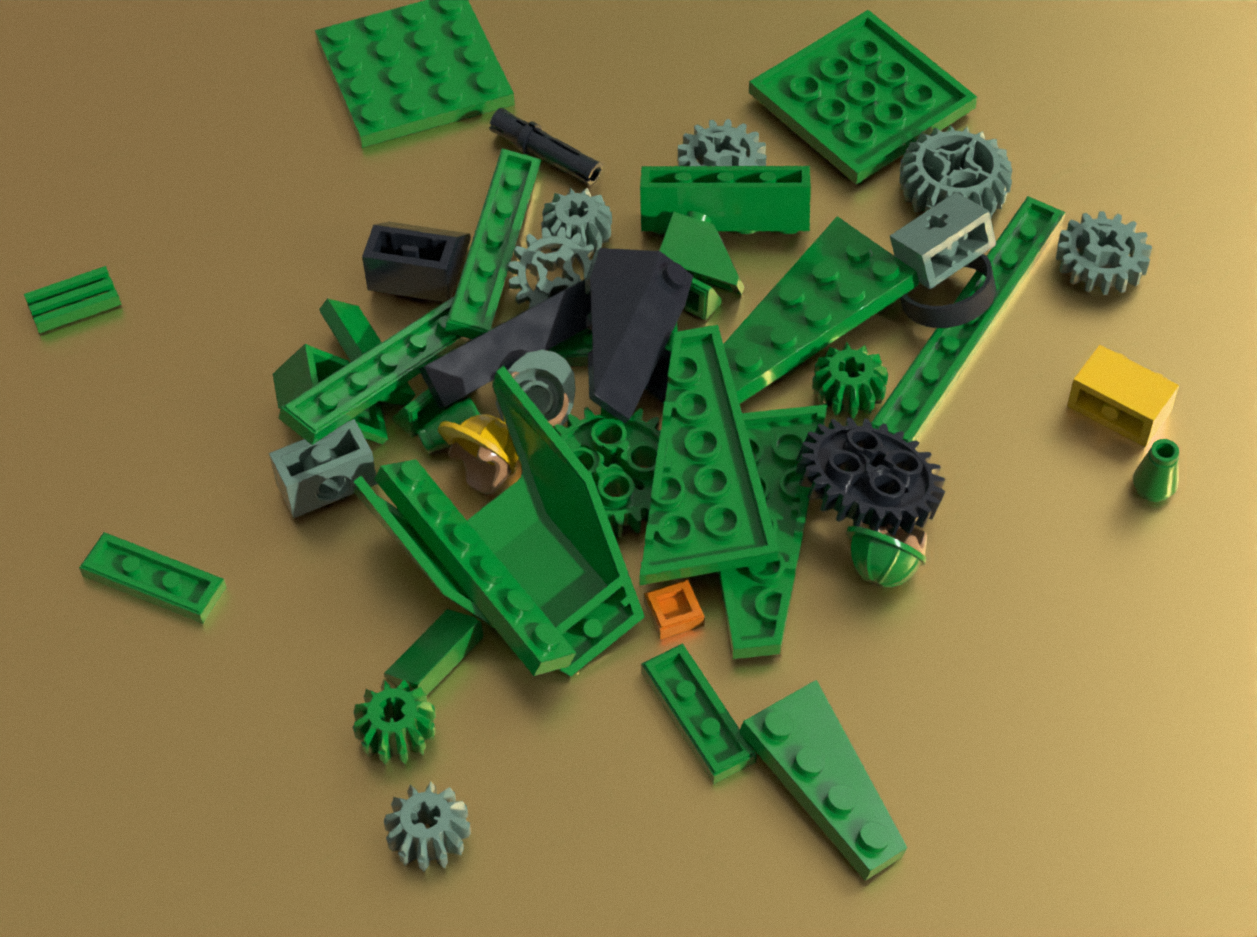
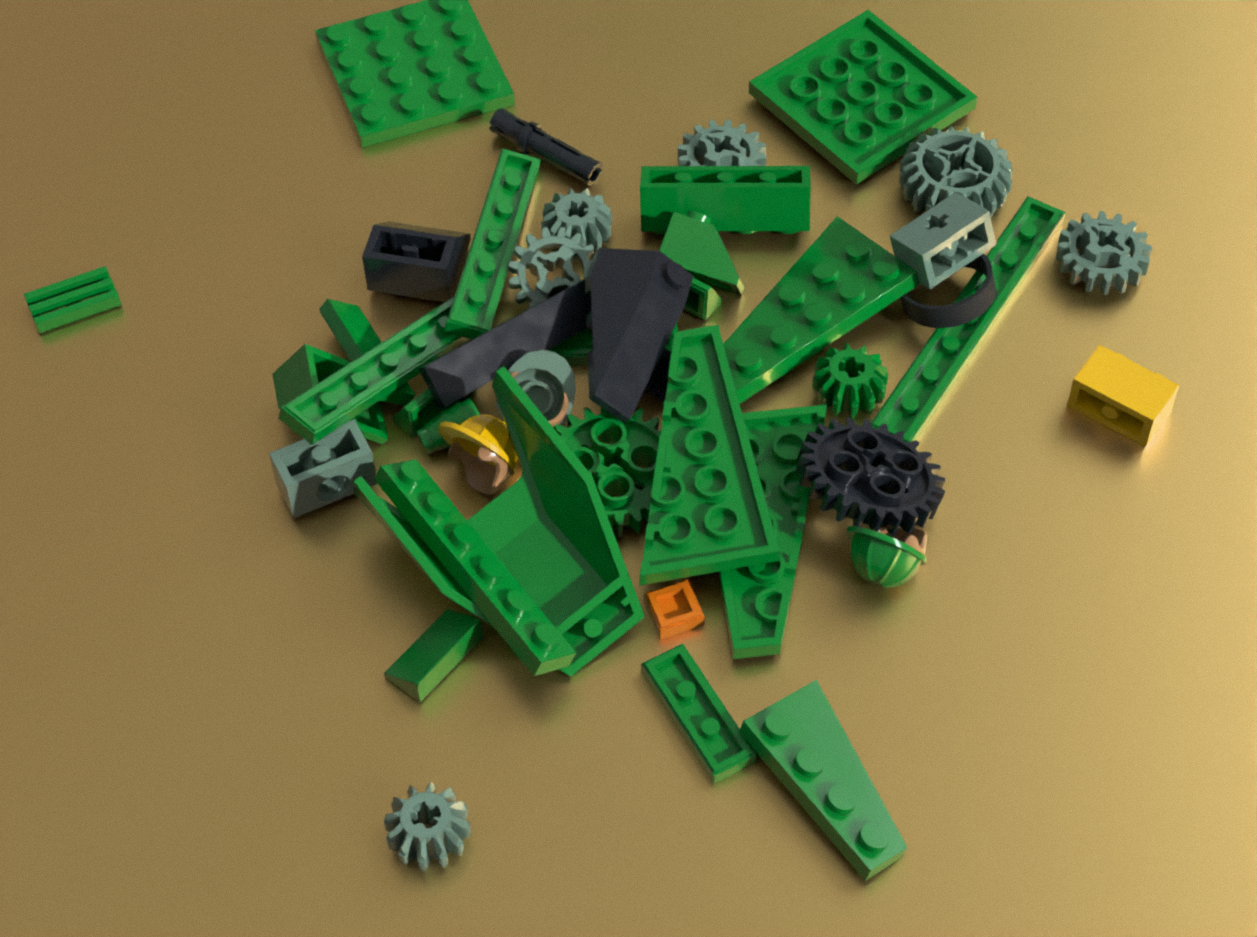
(153, 577): green tile -> none
(412, 725): green gear -> none
(1158, 472): green cone -> none

